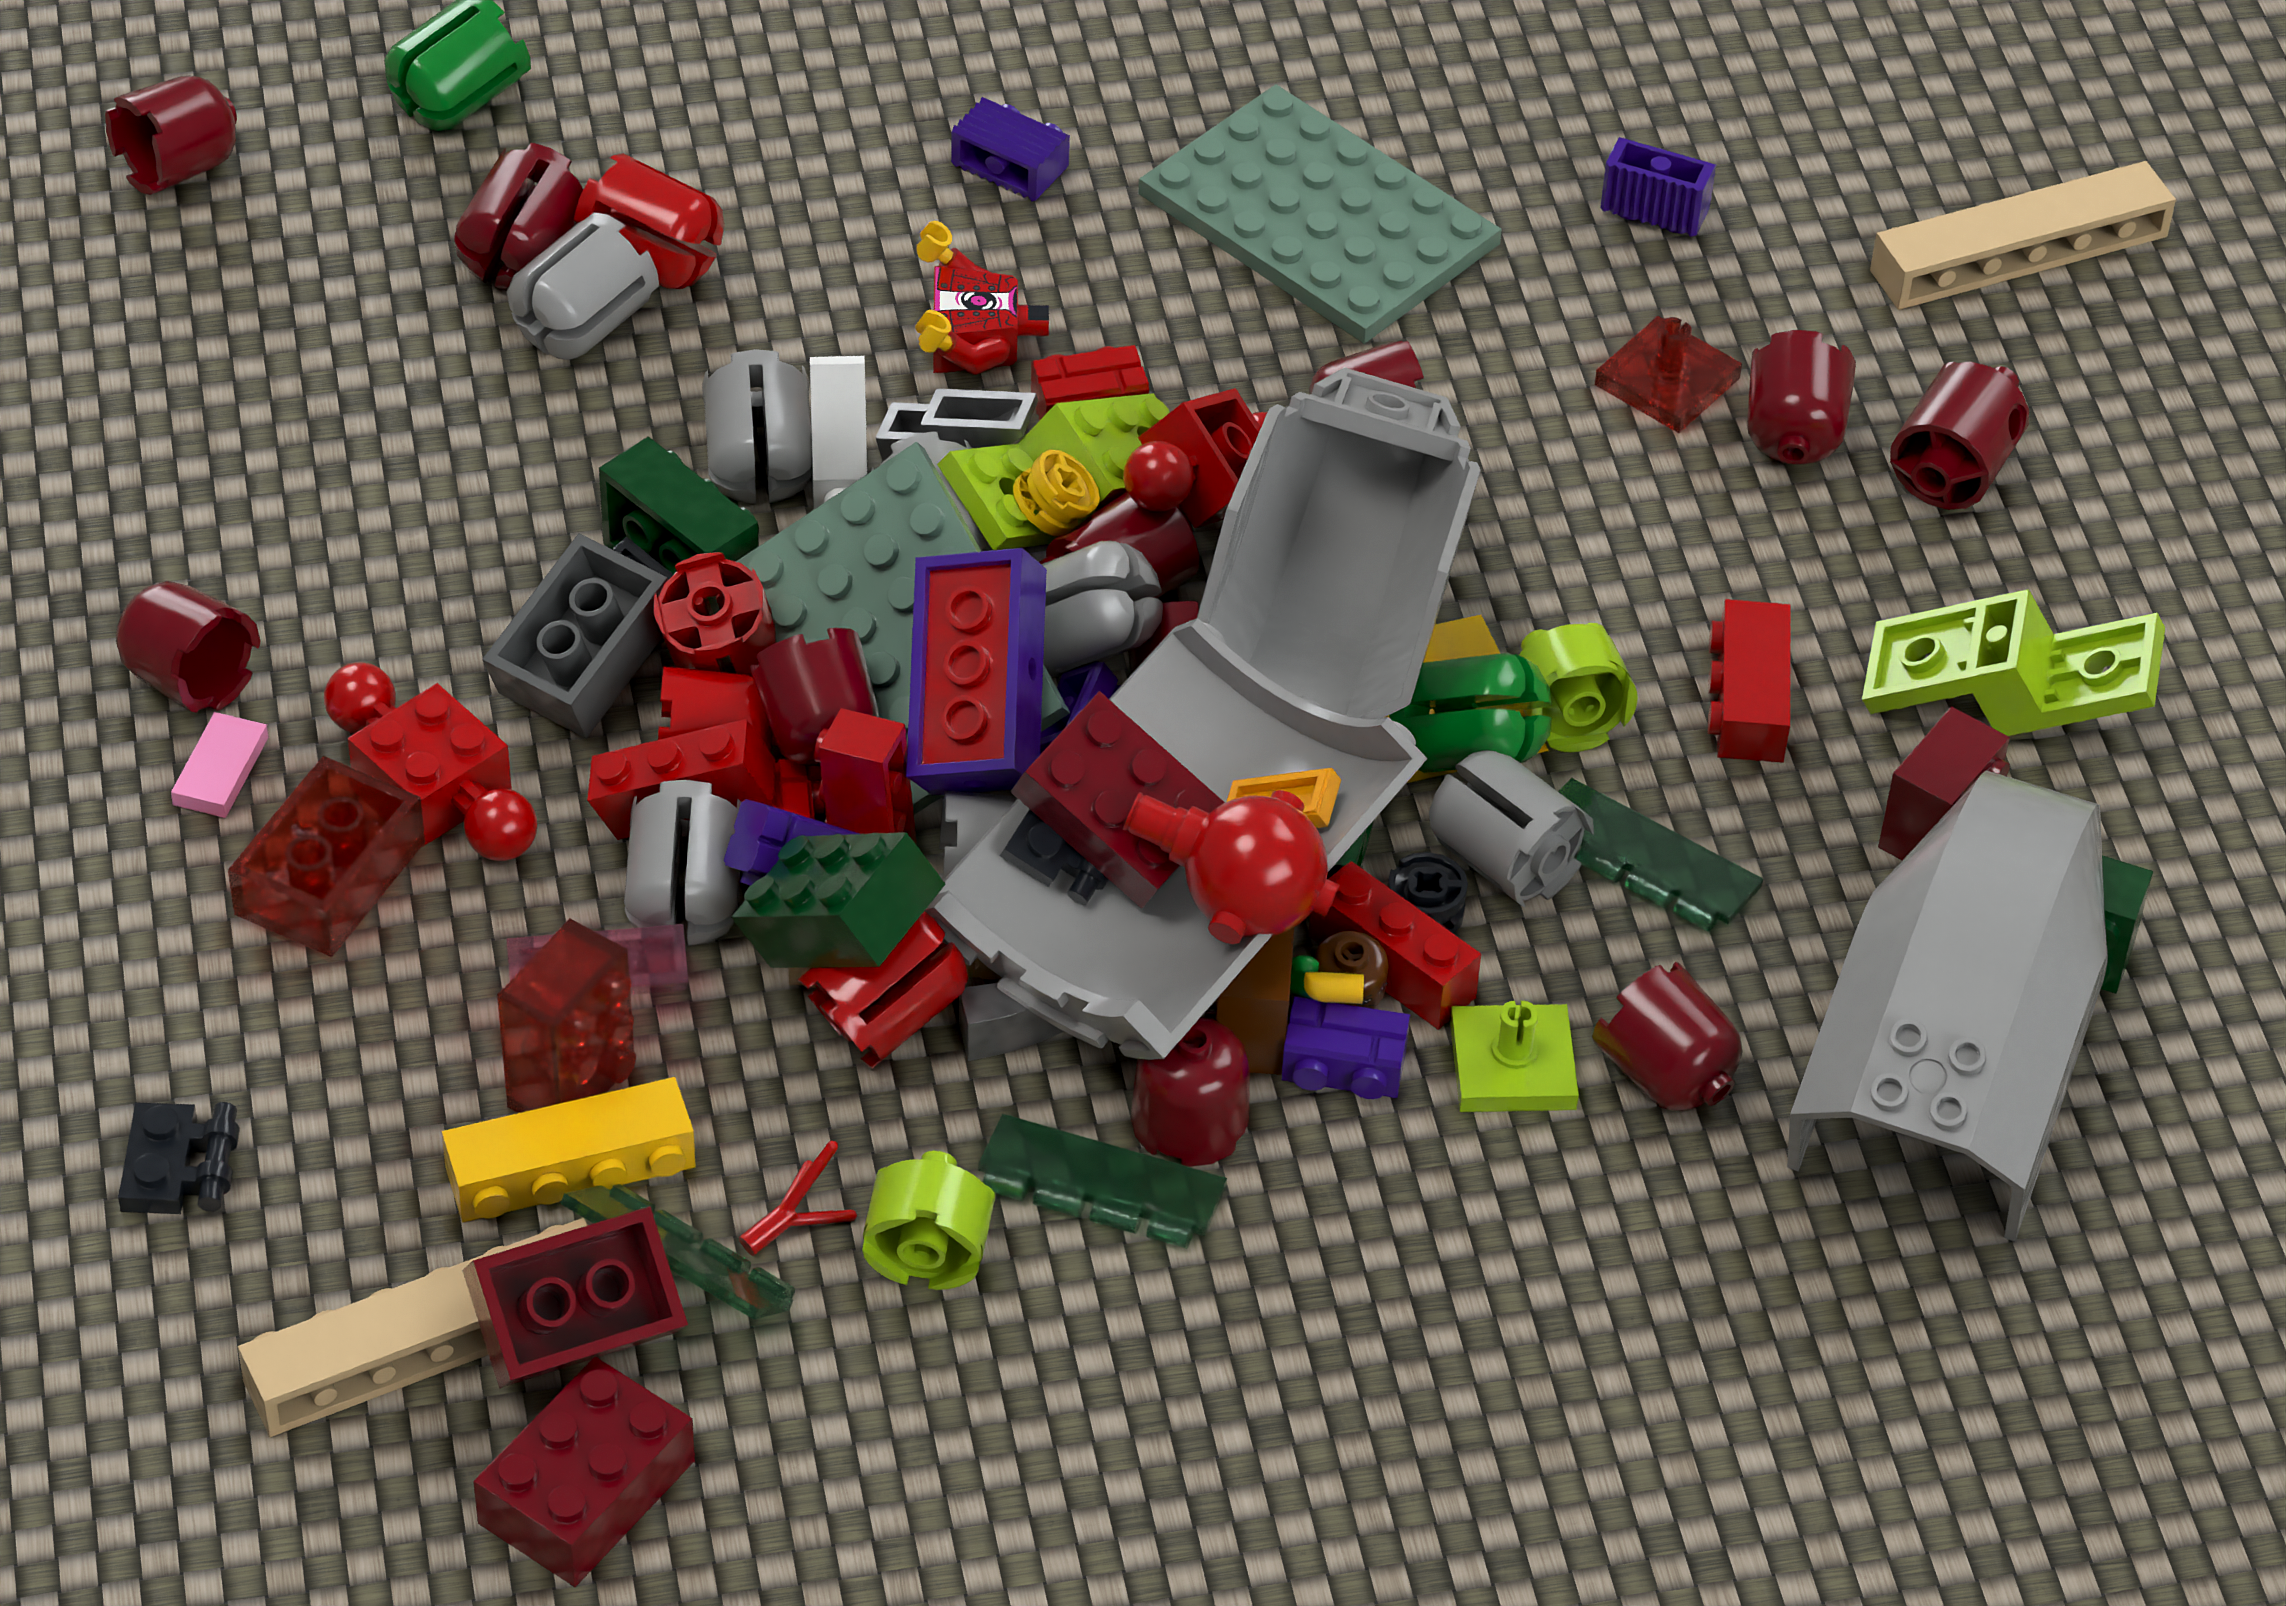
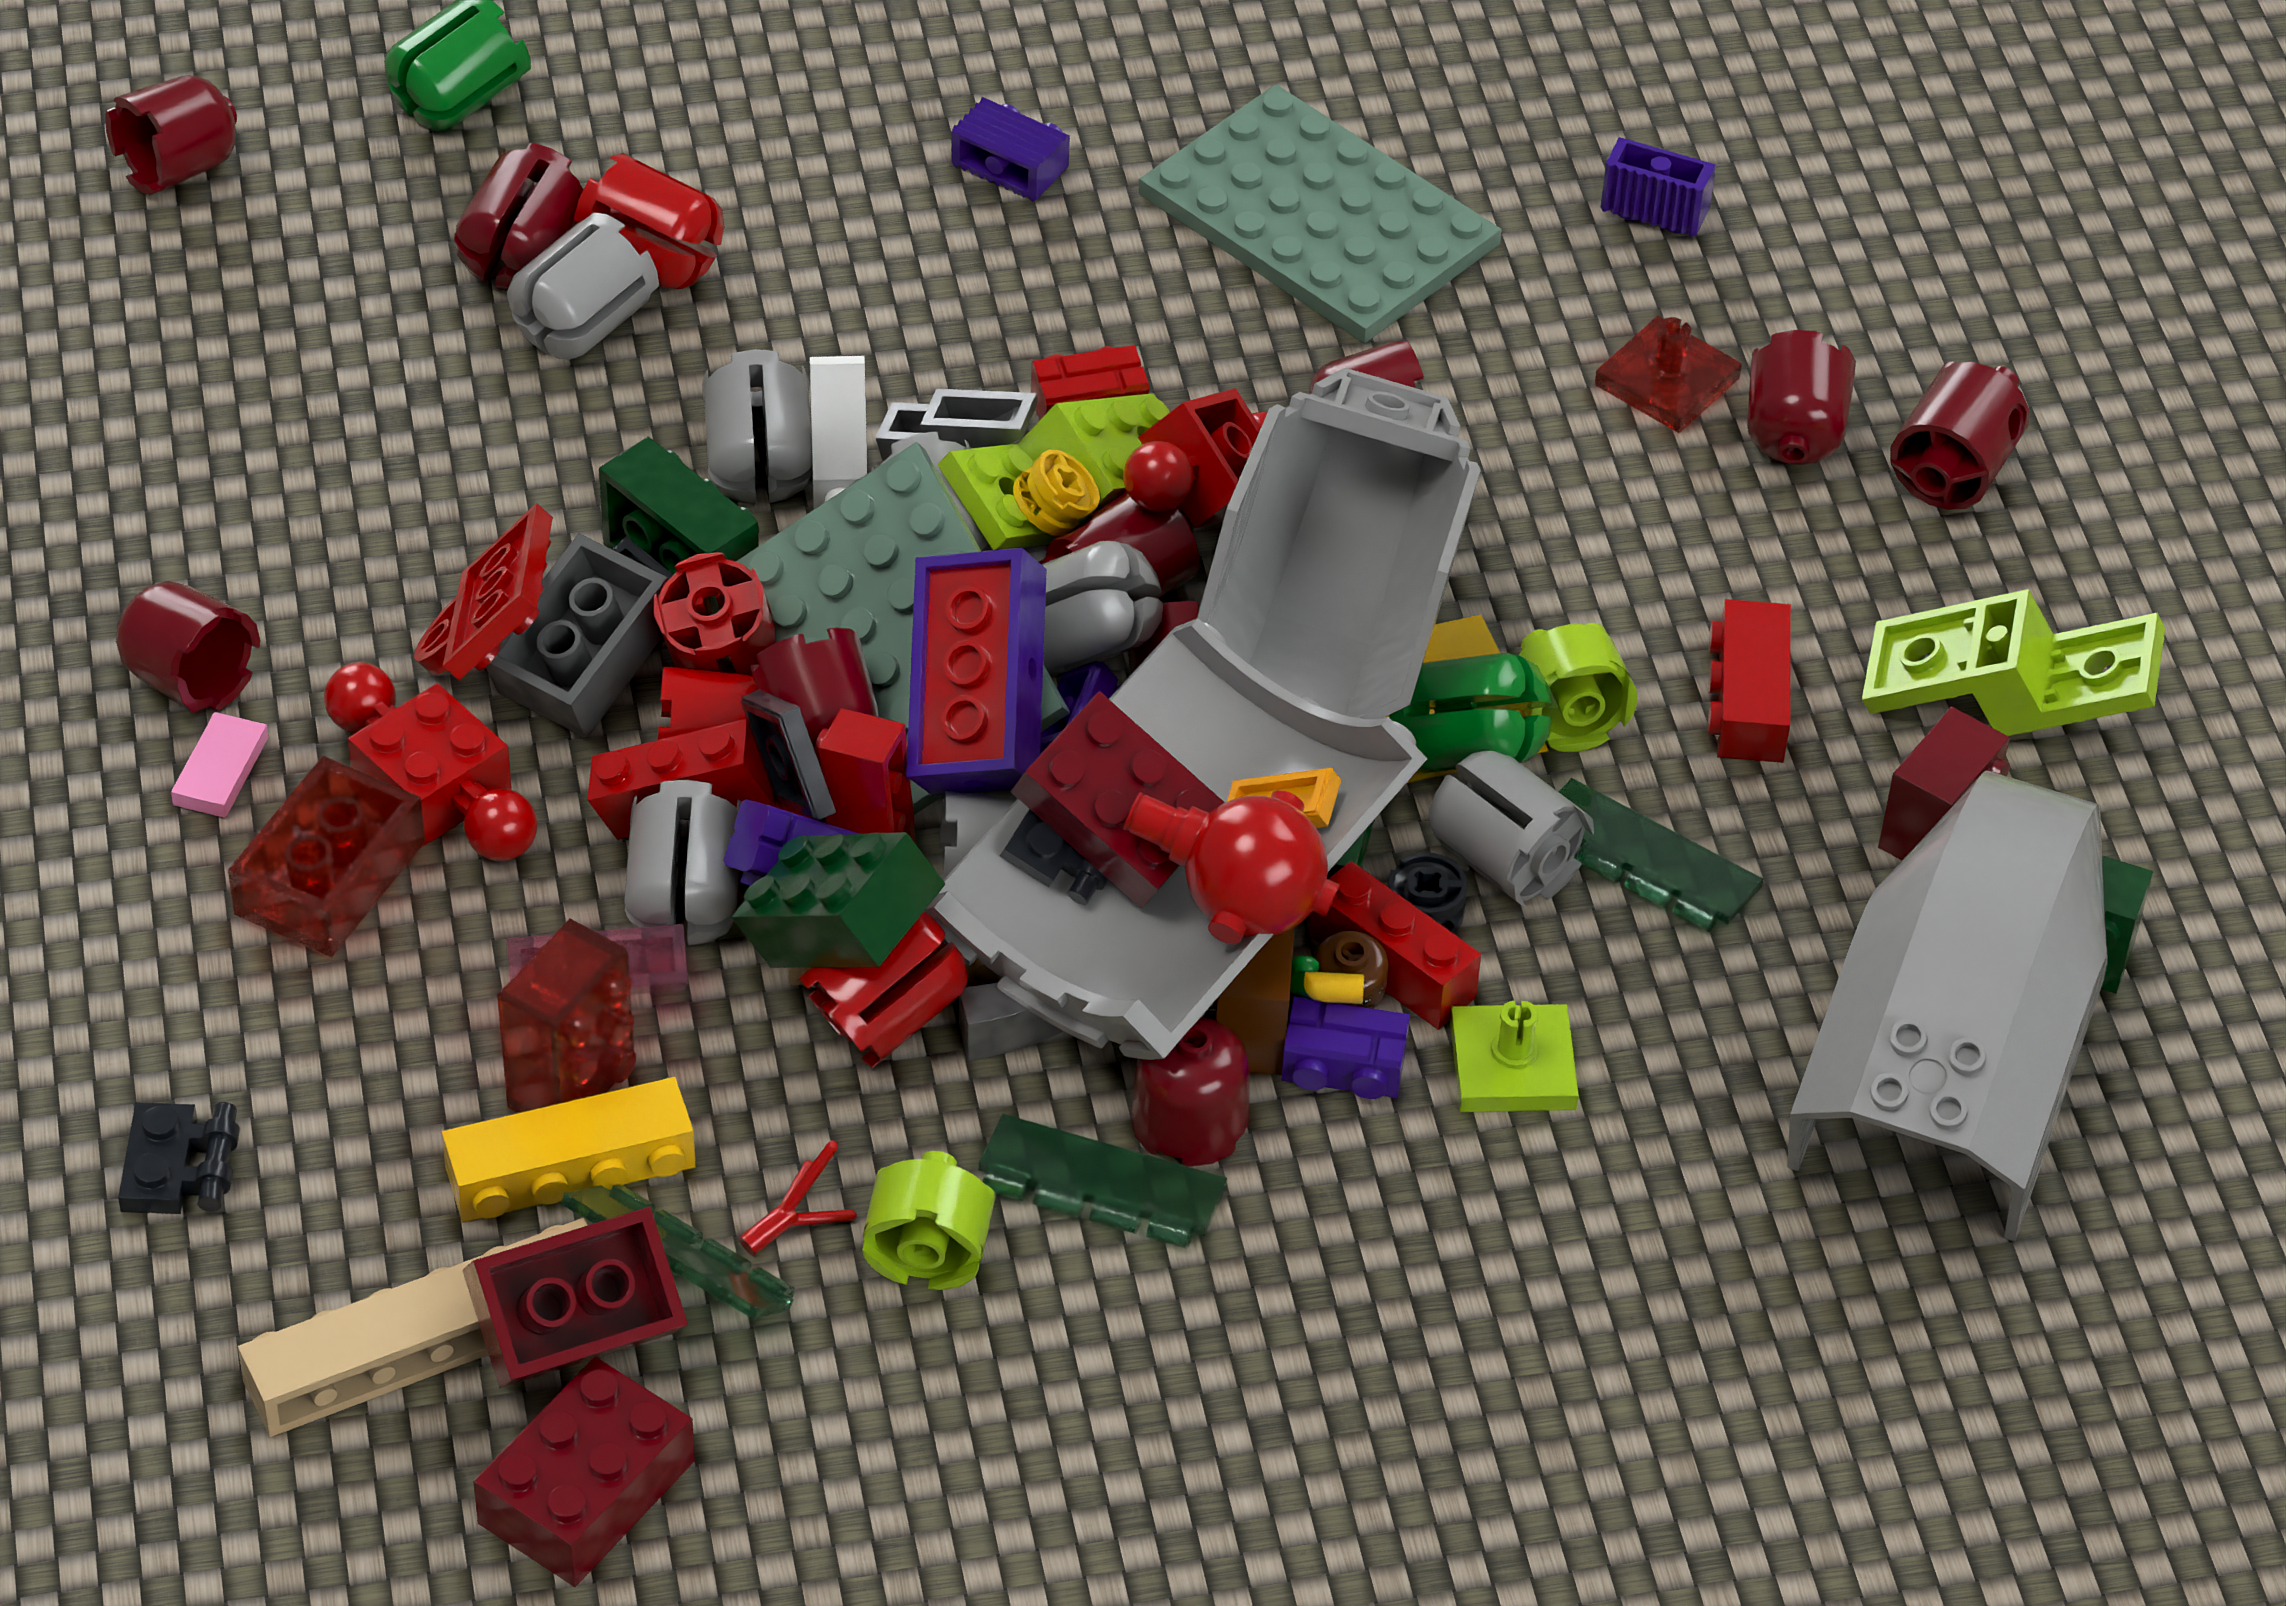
(492, 600): none -> red plate
(787, 754): none -> black plate
(974, 310): torso -> none
(1672, 1040): dark red cylinder -> none
(2022, 235): tan brick -> none

